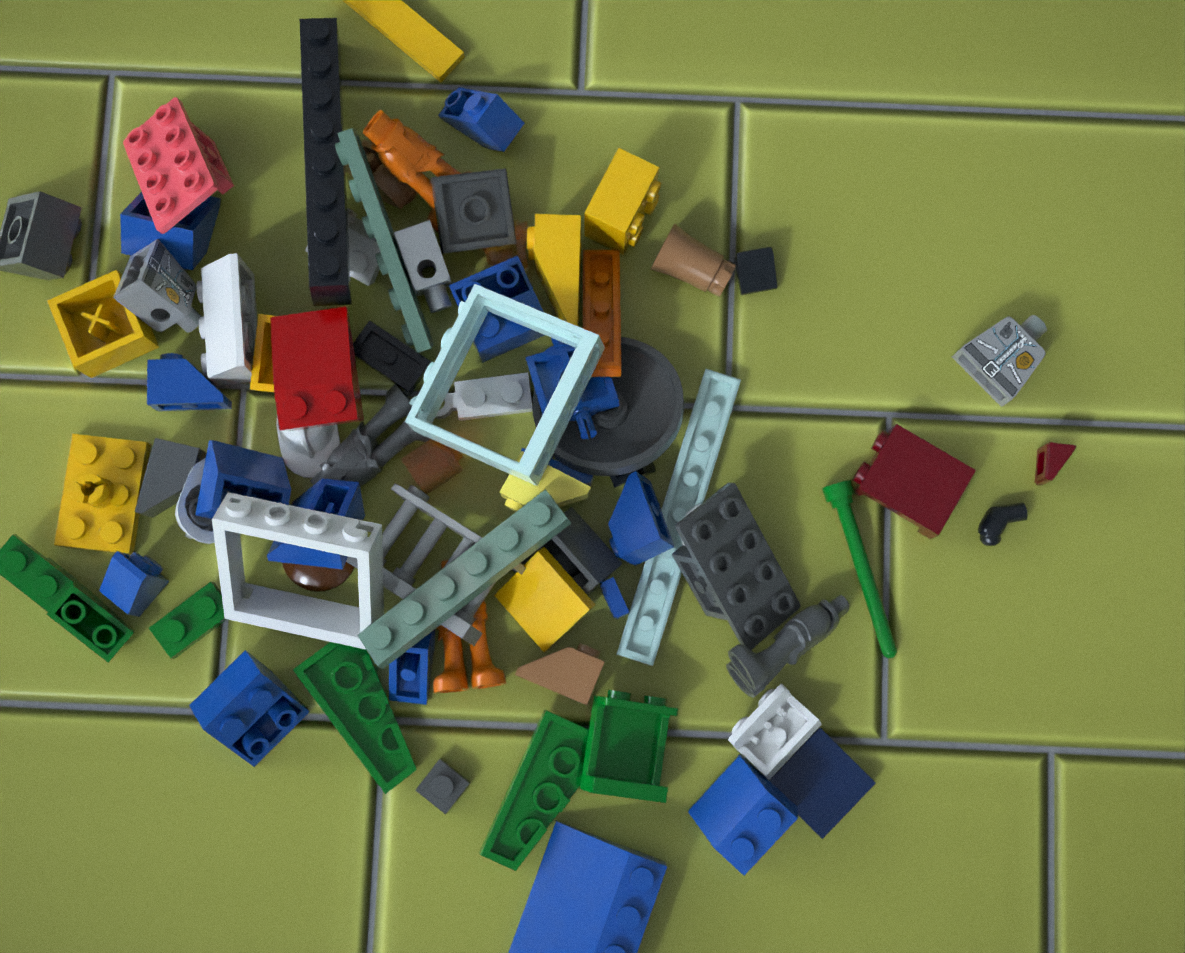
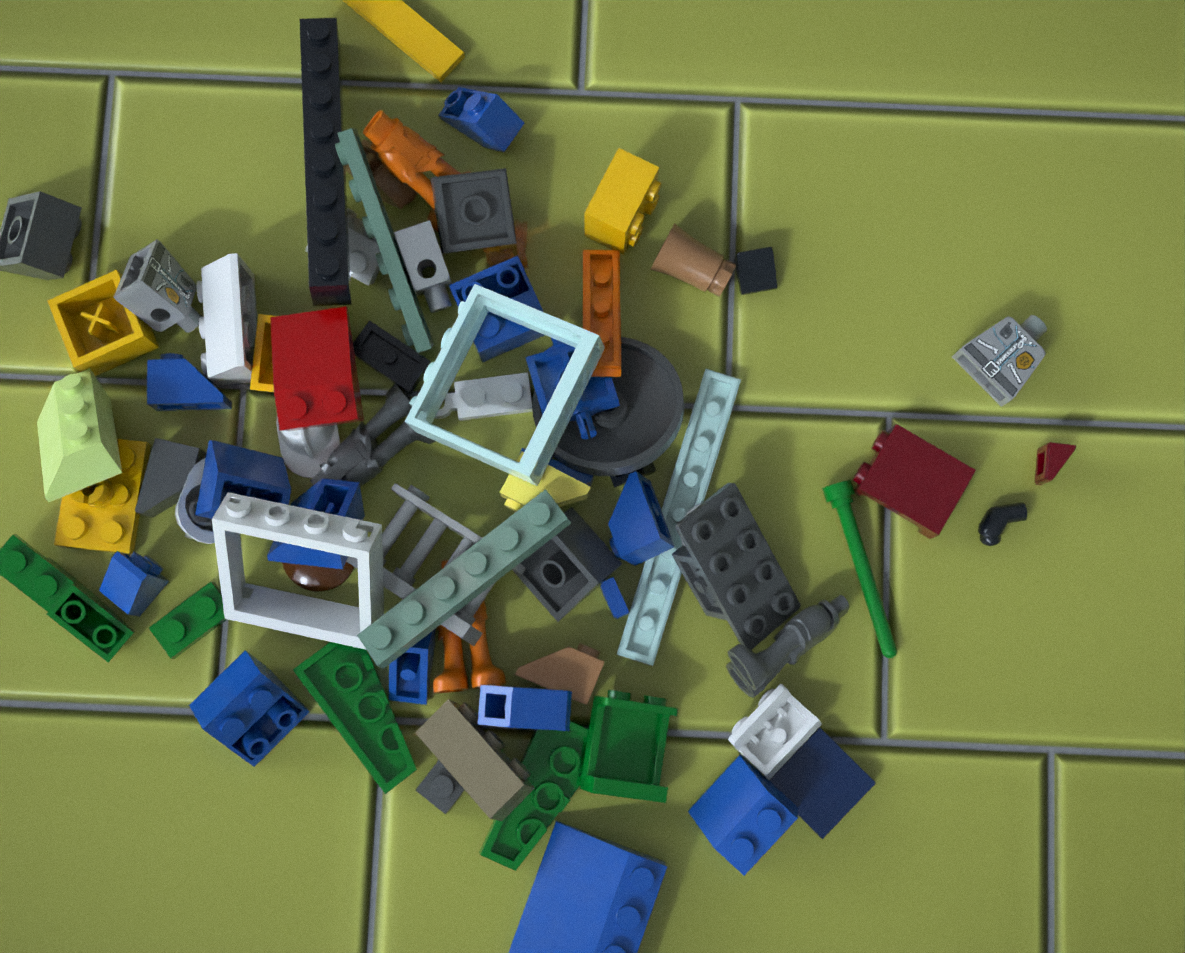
(77, 436): none -> yellowish green slope
(174, 165): coral bracket -> none
(185, 241): blue slope -> none
(433, 465): clear orange brick -> none
(476, 759): none -> dark tan brick
(524, 707): none -> blue slope
(544, 599): yellow tile -> none
(557, 257): yellow slope -> none

